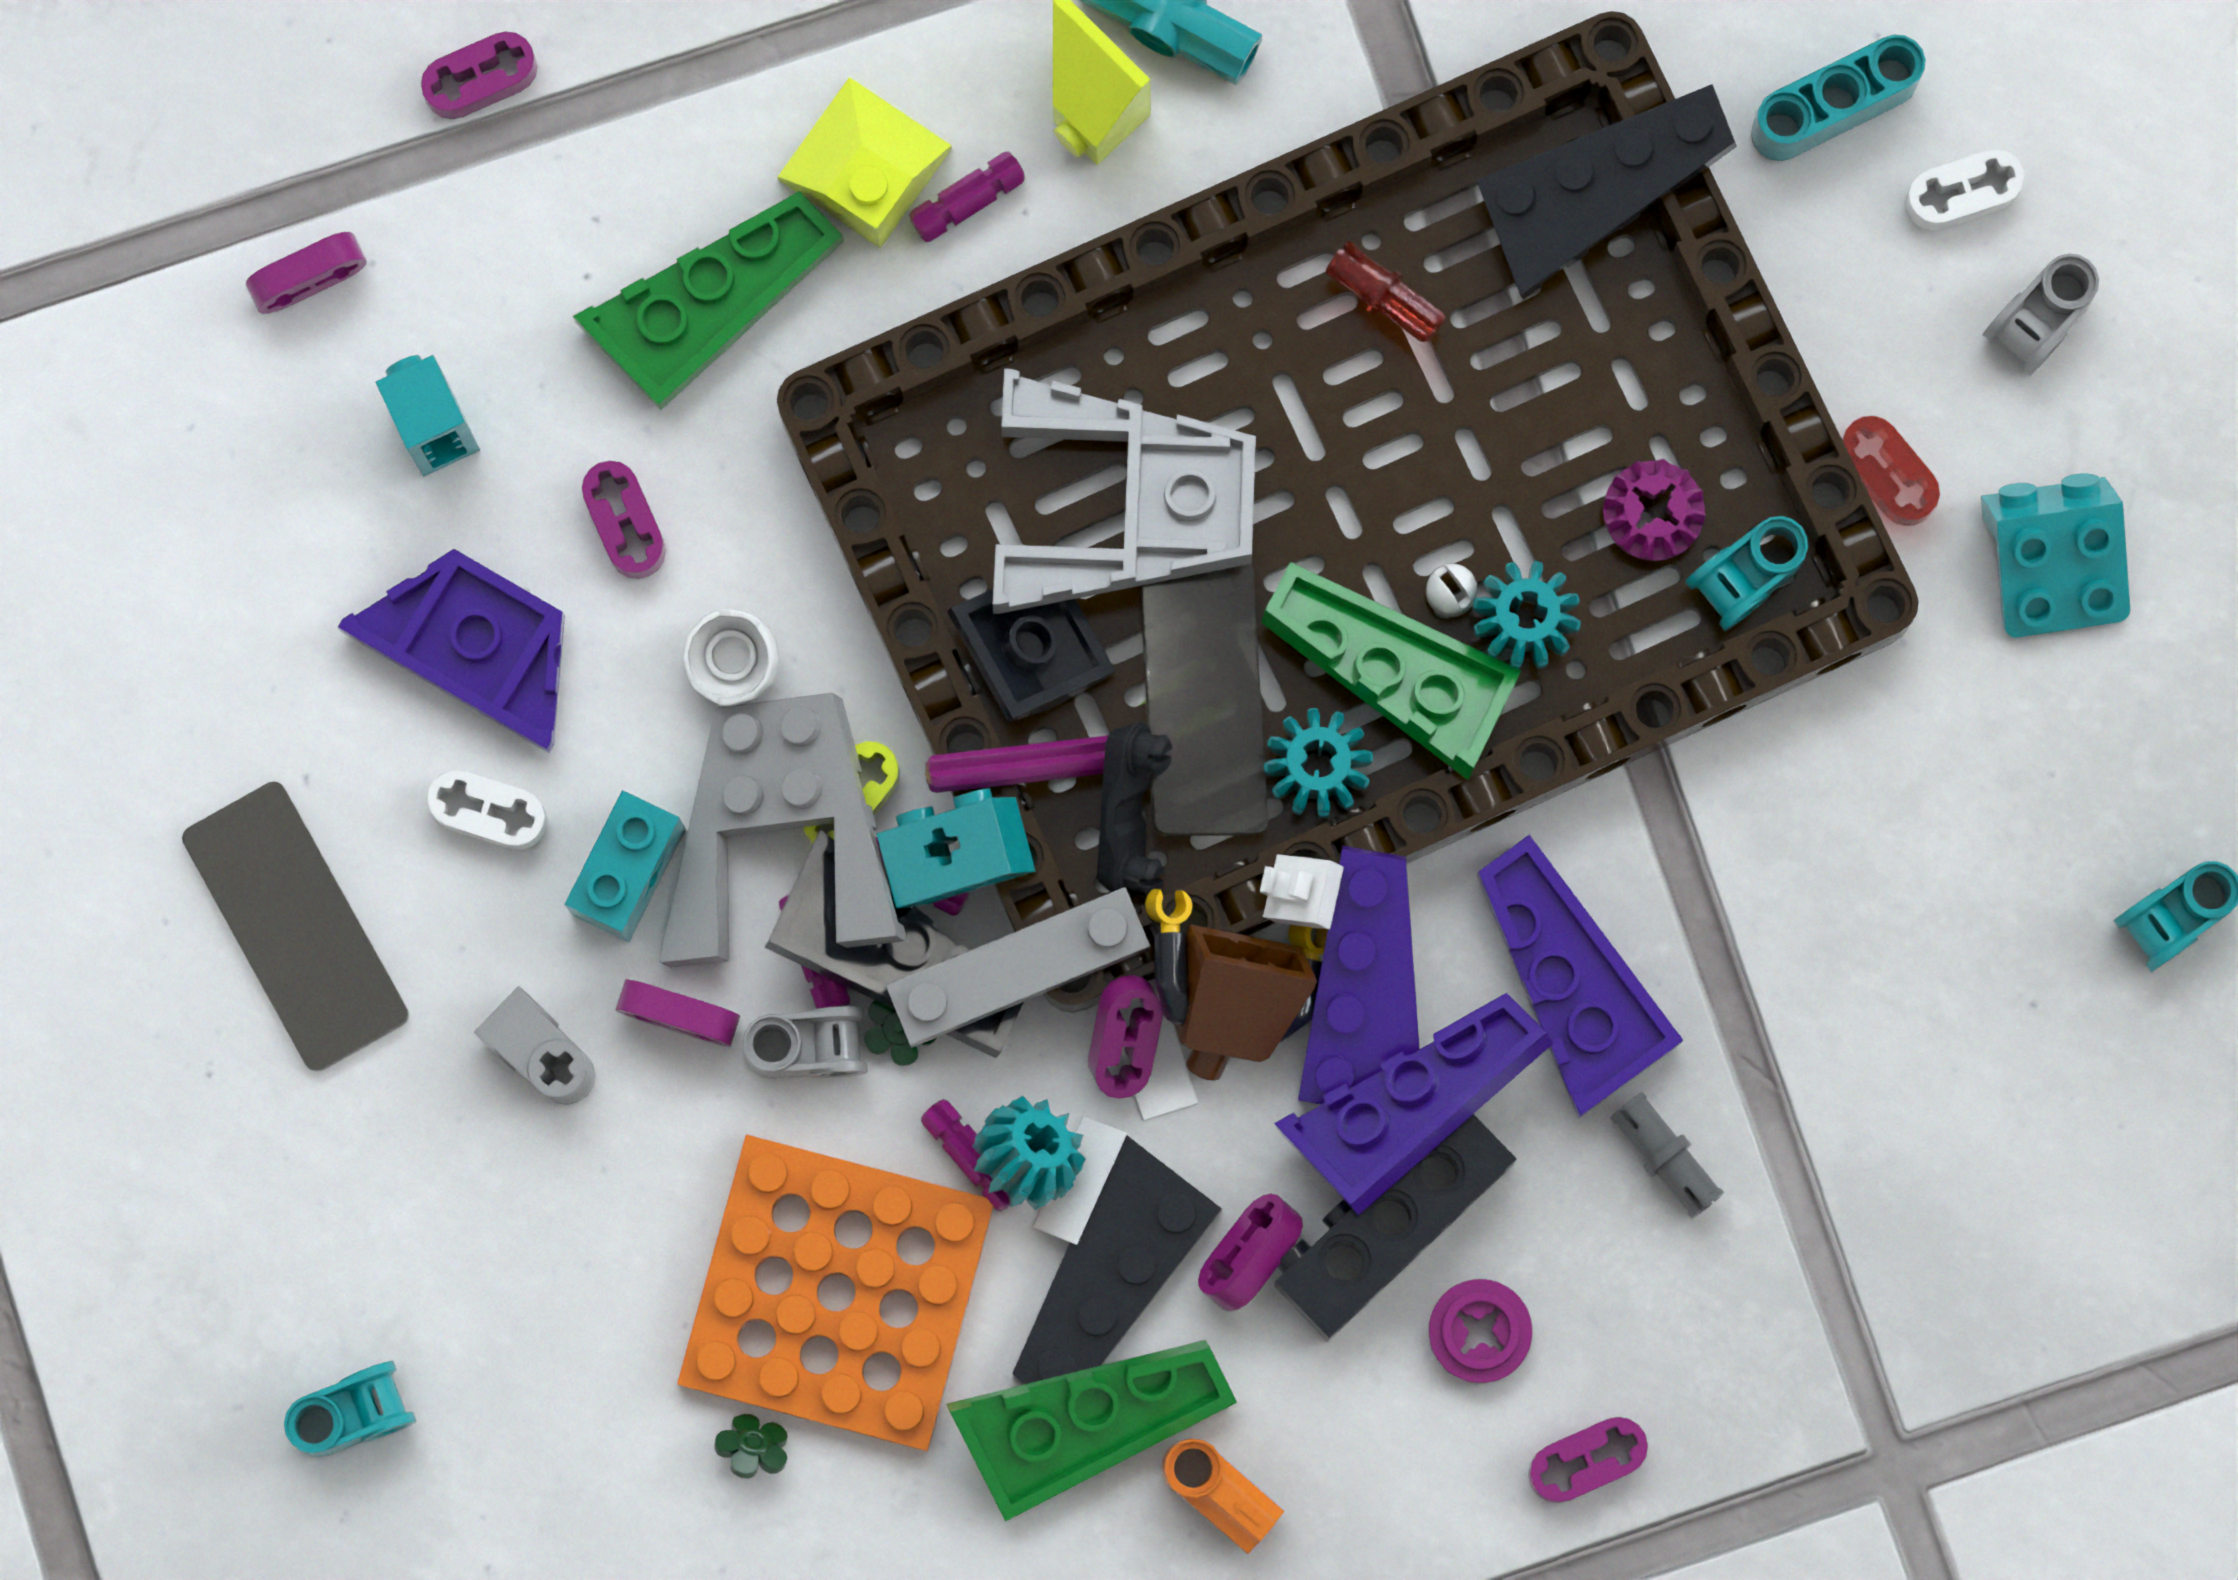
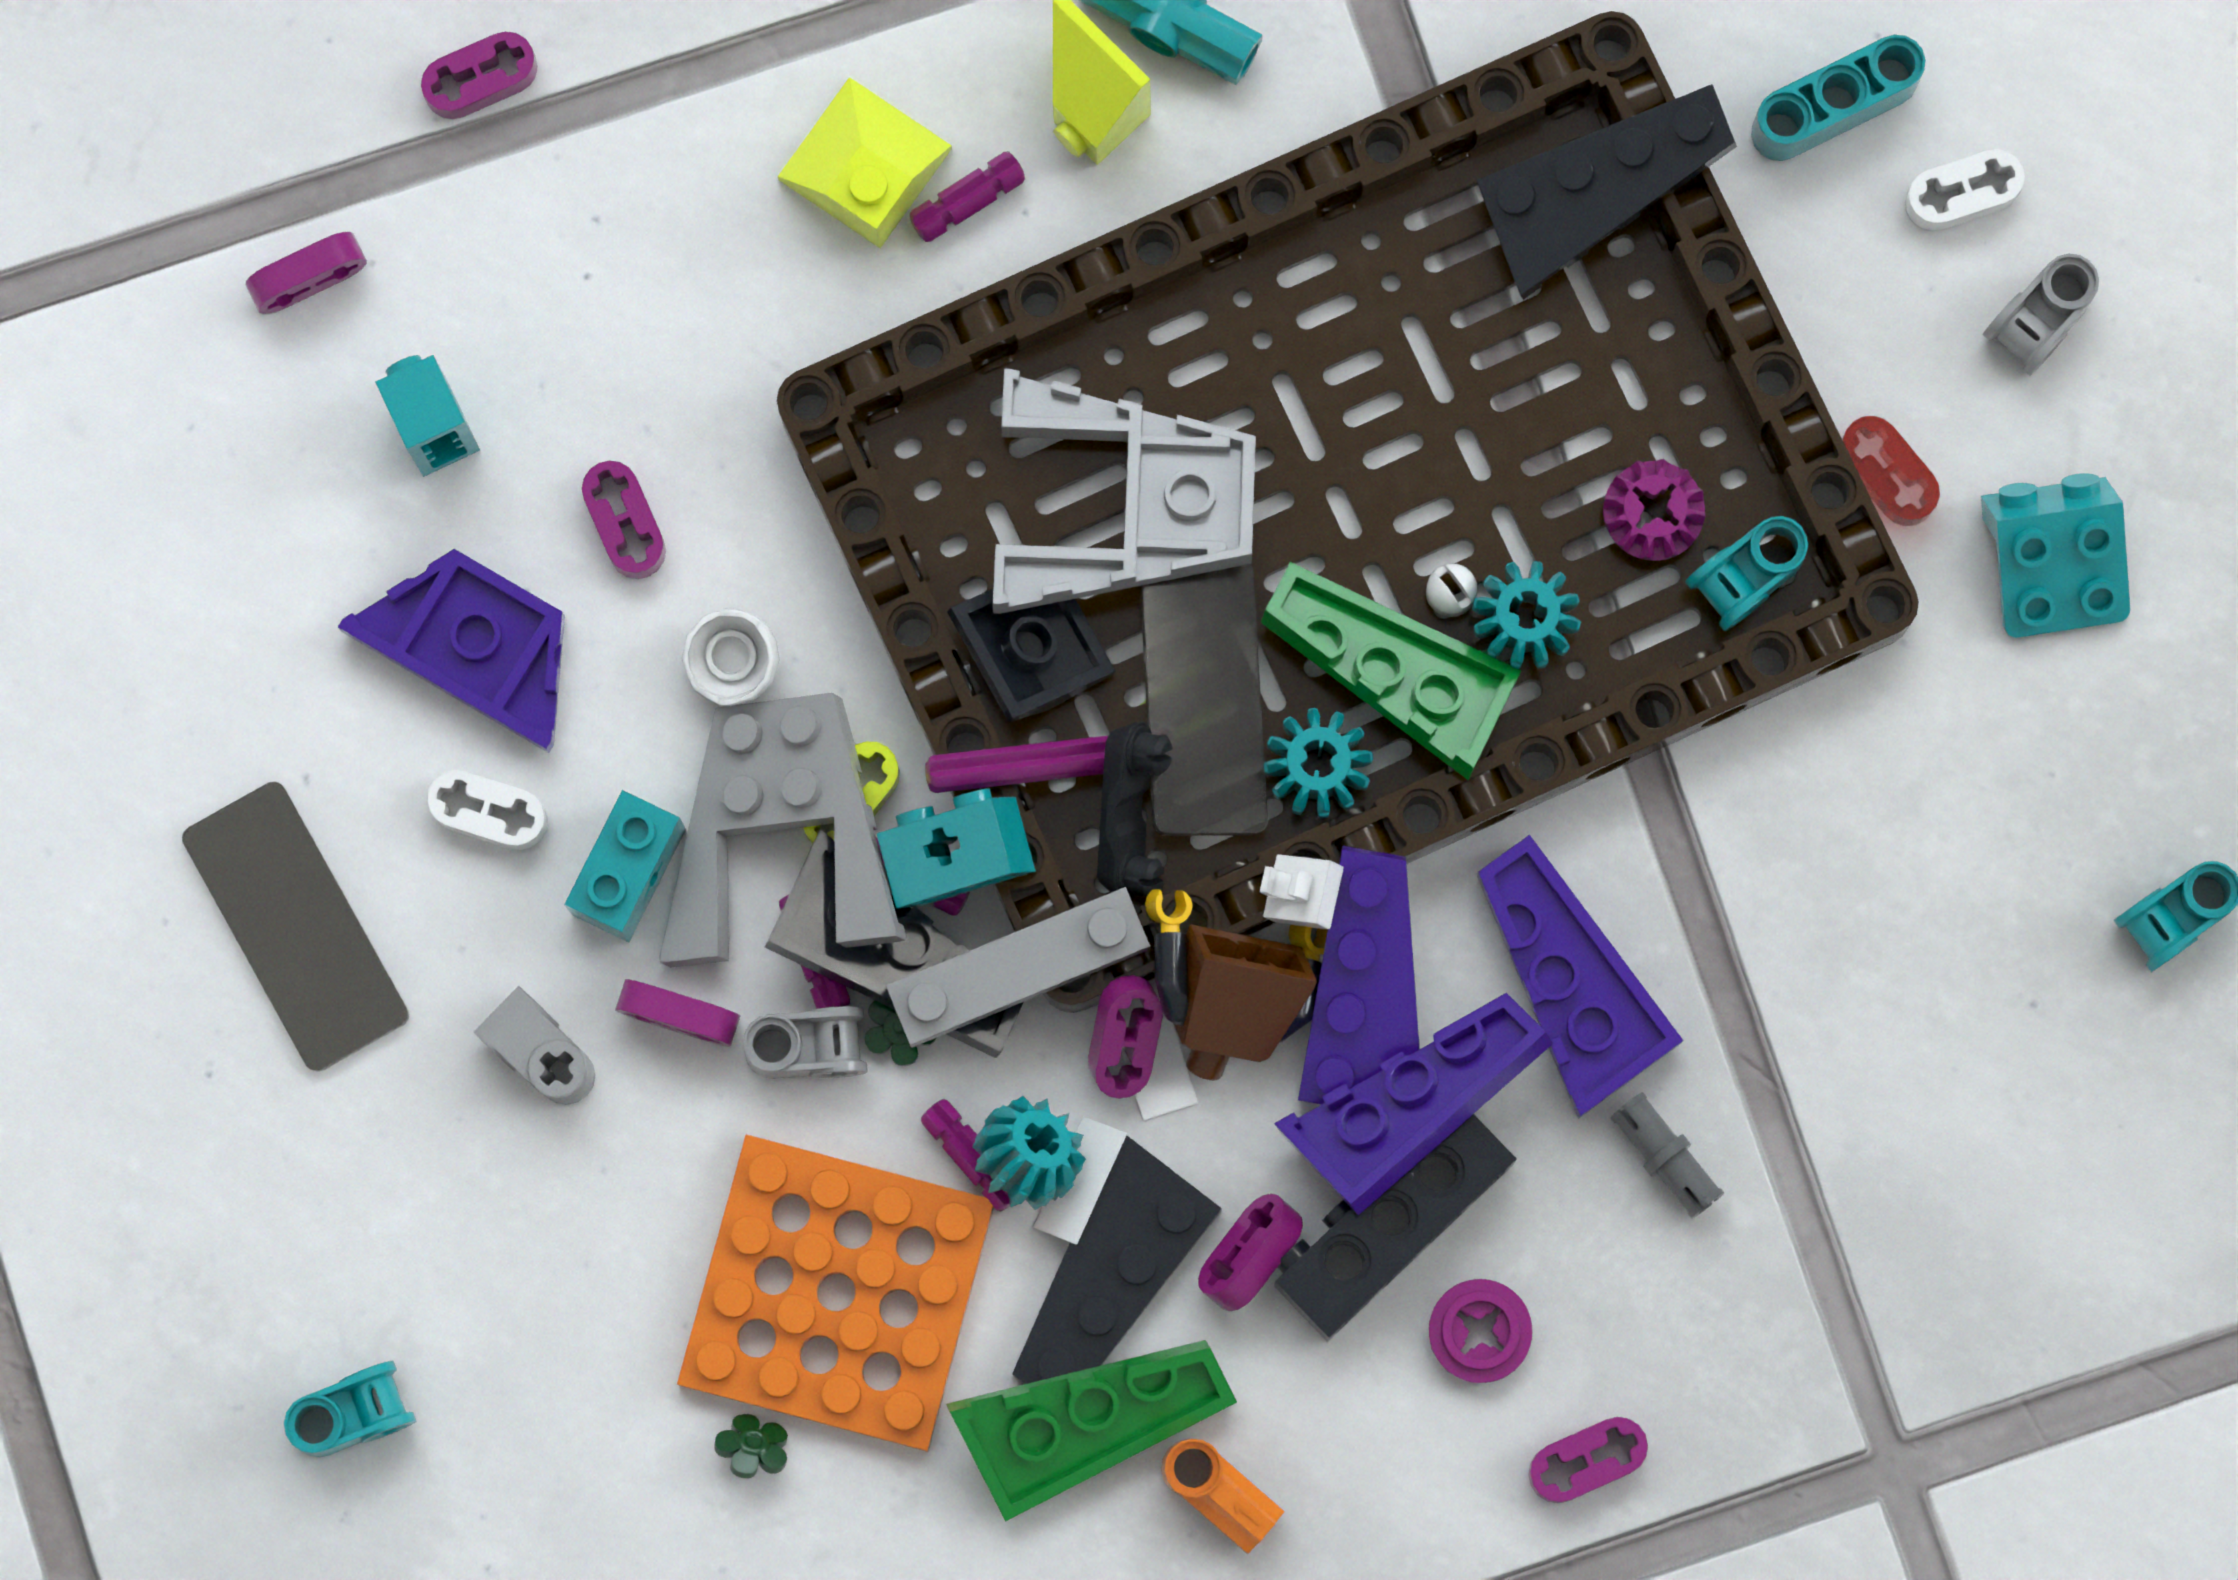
(694, 310): green wing -> none
(1385, 292): clear red axle -> none

